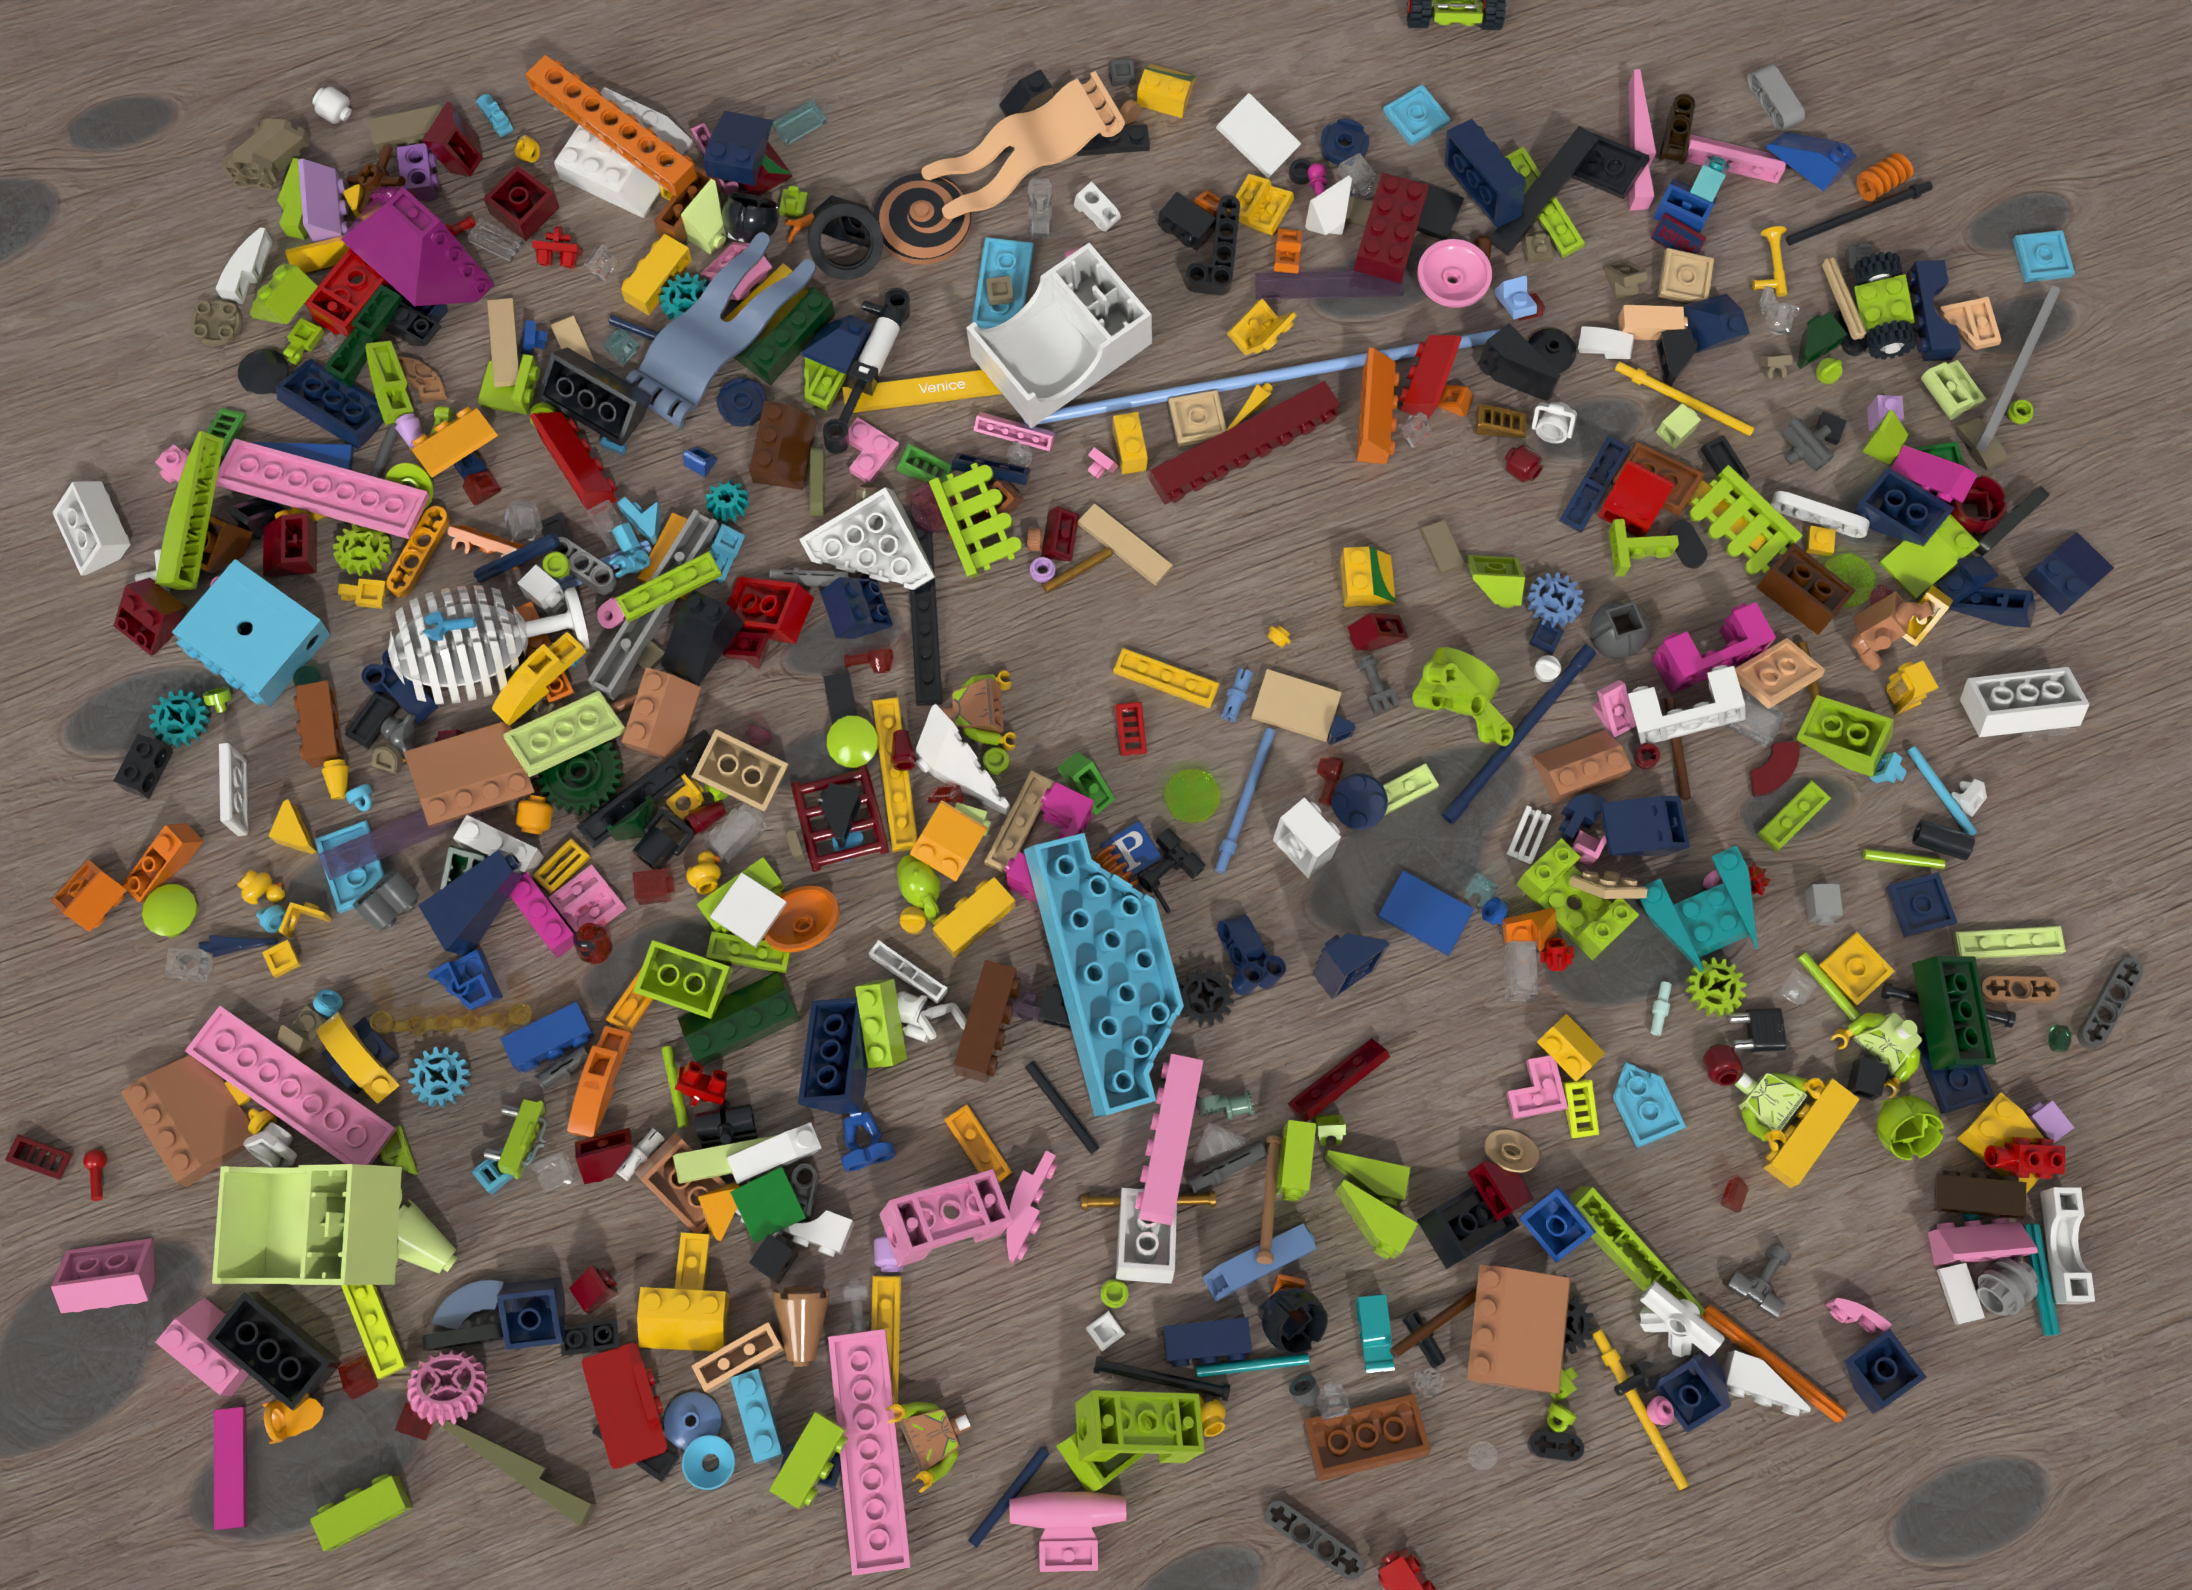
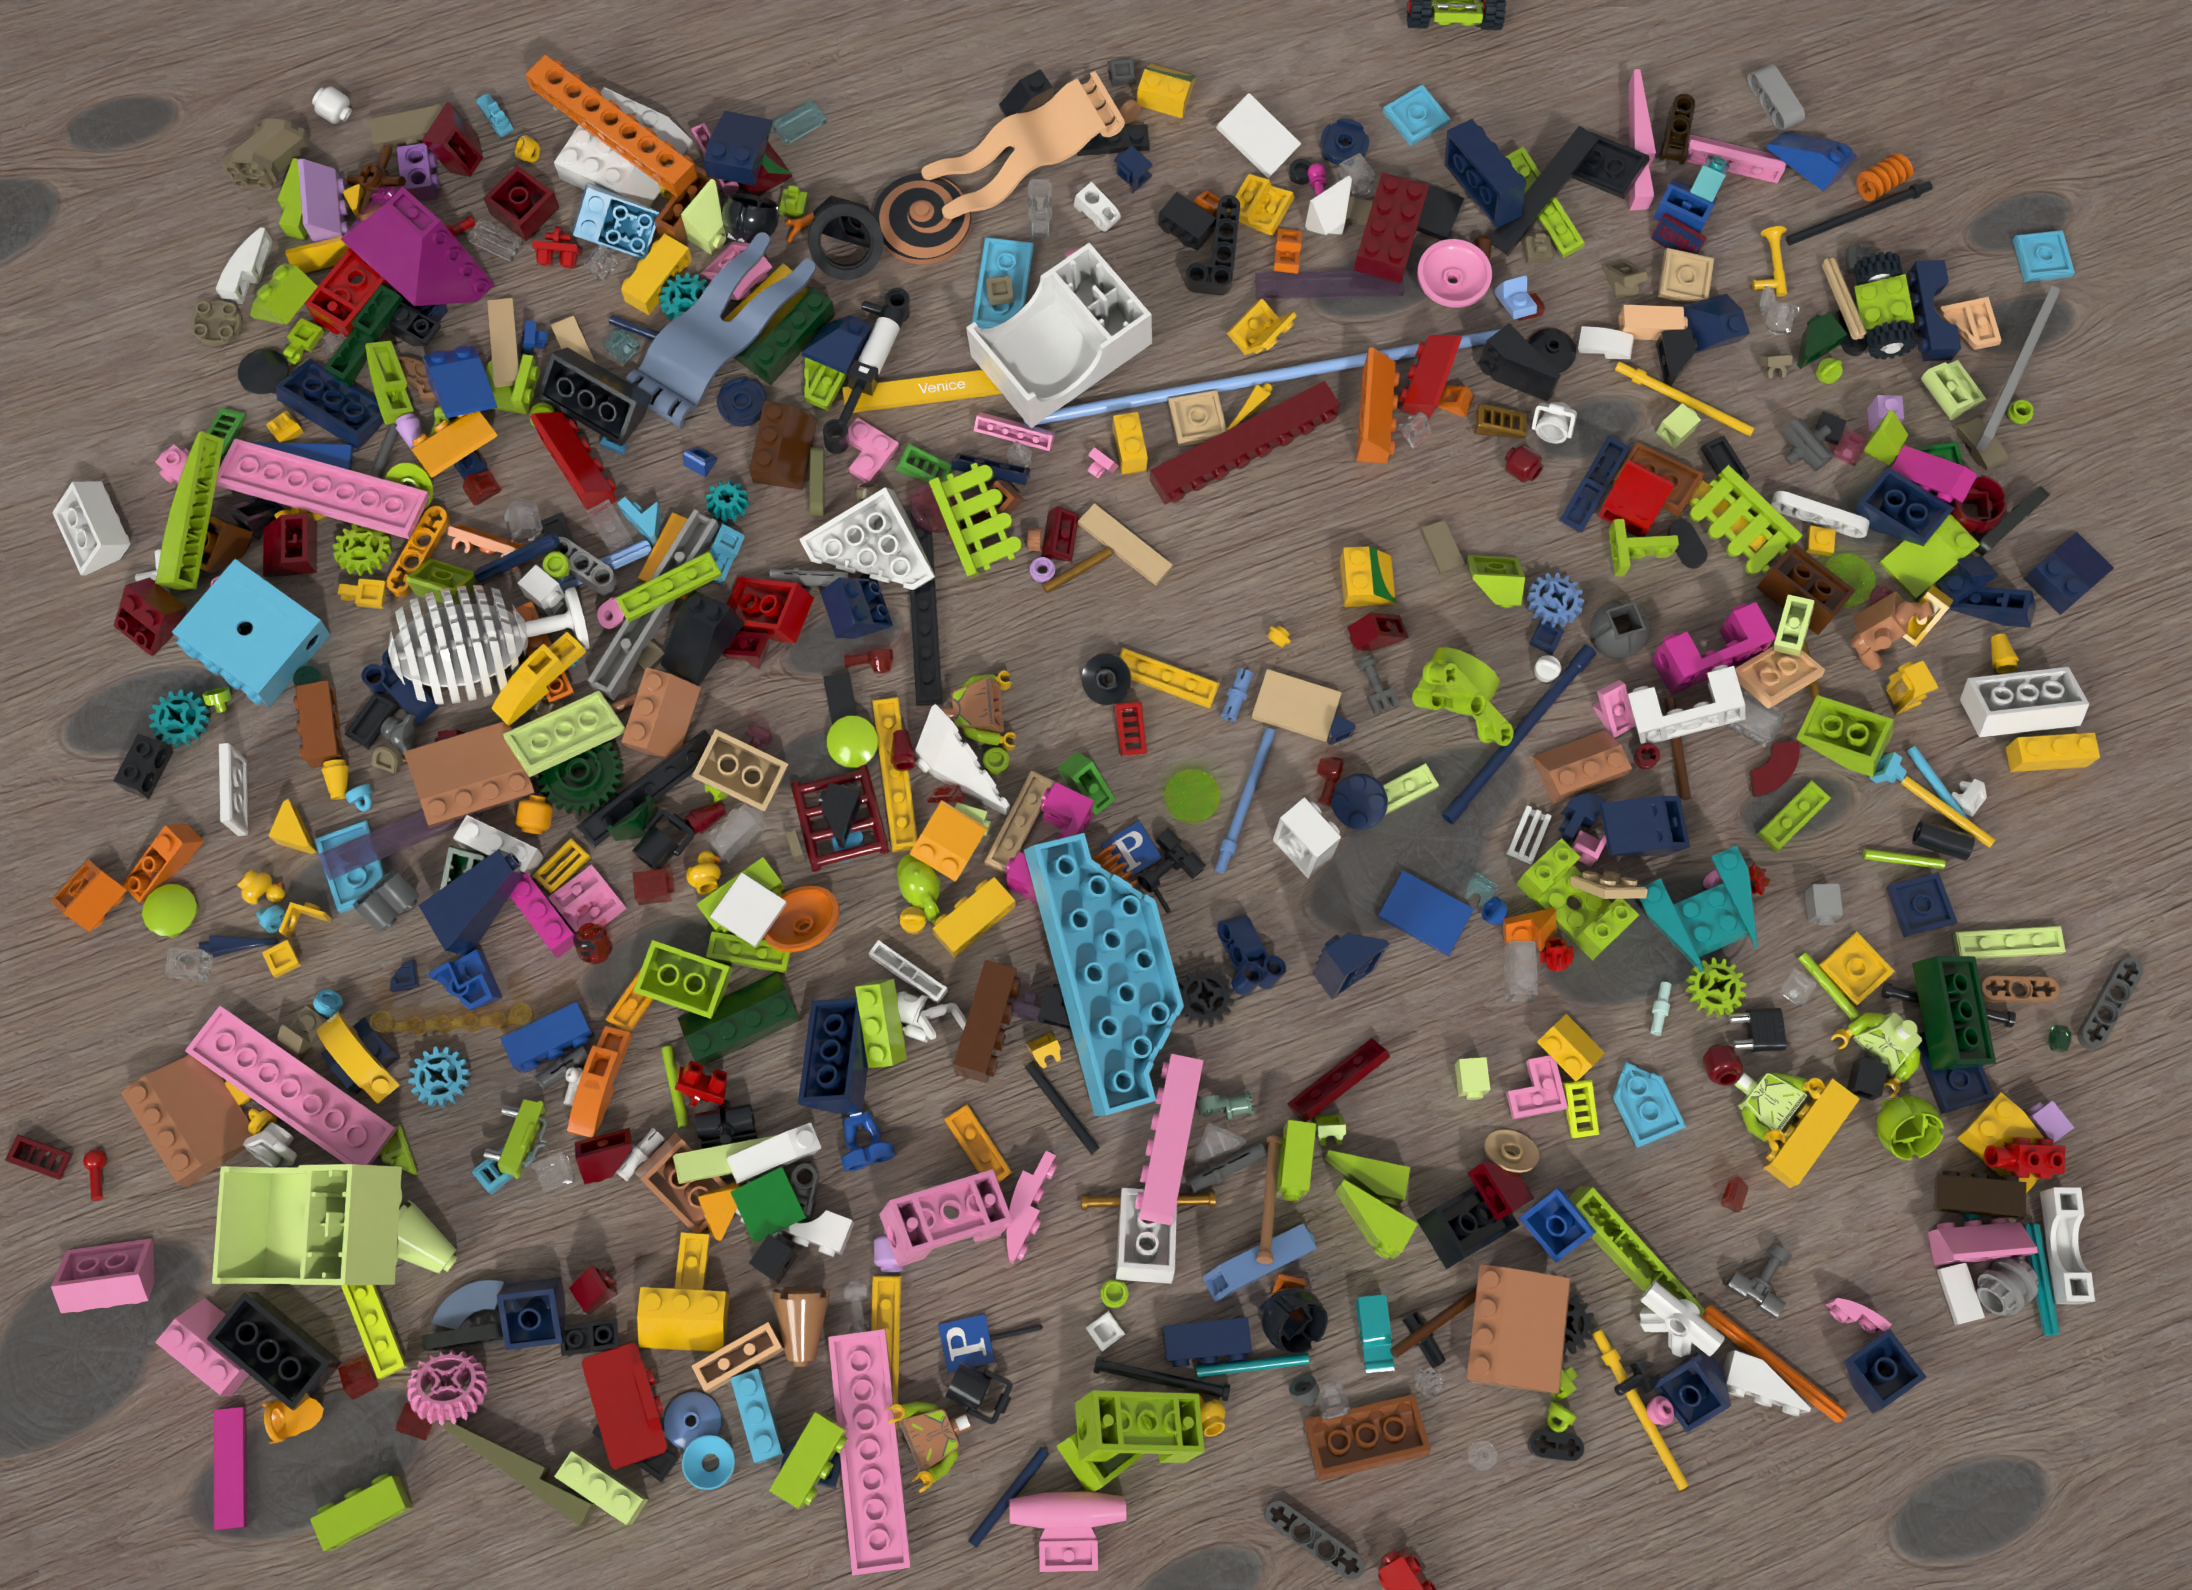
(284, 428): none -> yellow tile
(405, 977): none -> dark blue tile
(437, 575): none -> lime slope
(445, 625): dark azure bar -> none
(459, 381): none -> blue slope
(573, 1076): none -> white arm
(601, 1488): none -> yellowish green brick
(615, 221): none -> dark azure slope
(635, 559): medium azure bar -> none
(692, 791): yellow bracket -> none
(970, 1341): none -> blue piece
(970, 1387): none -> black piece
(1043, 1047): none -> yellow tile
(1095, 679): none -> black dish
(1133, 167): none -> dark blue window
(1472, 1078): none -> yellowish green brick
(1794, 625): none -> yellowish green brick
(1850, 448): none -> clear pink tile
(1948, 811): none -> yellow bar
(2003, 656): none -> yellow cone
(2052, 752): none -> yellow brick

